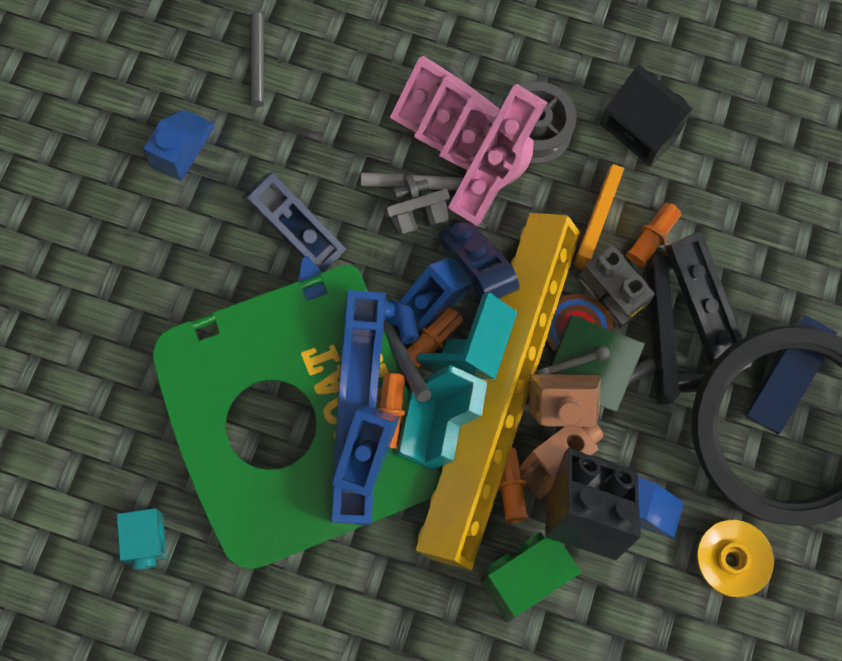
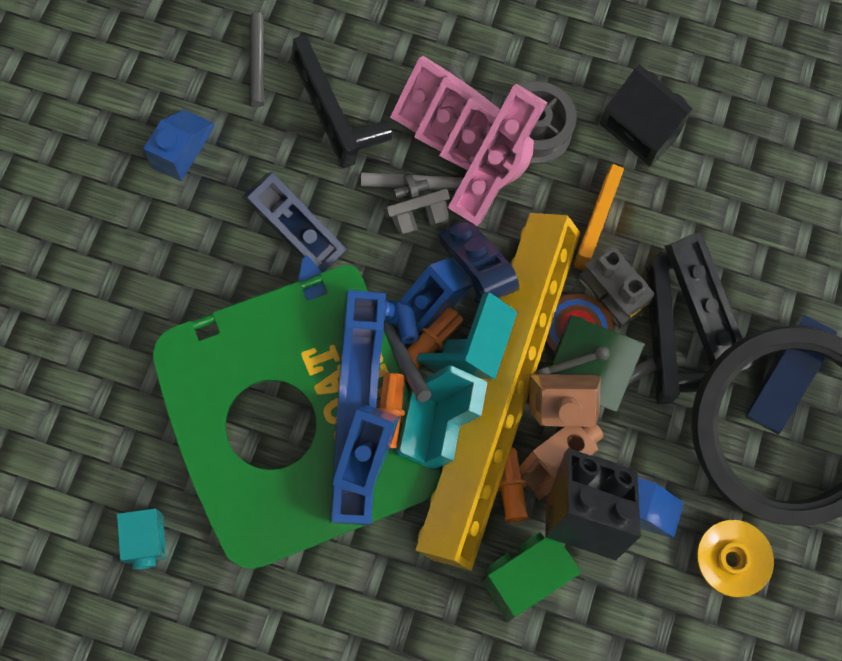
(343, 140): none -> black piece
(653, 235): orange axle -> none

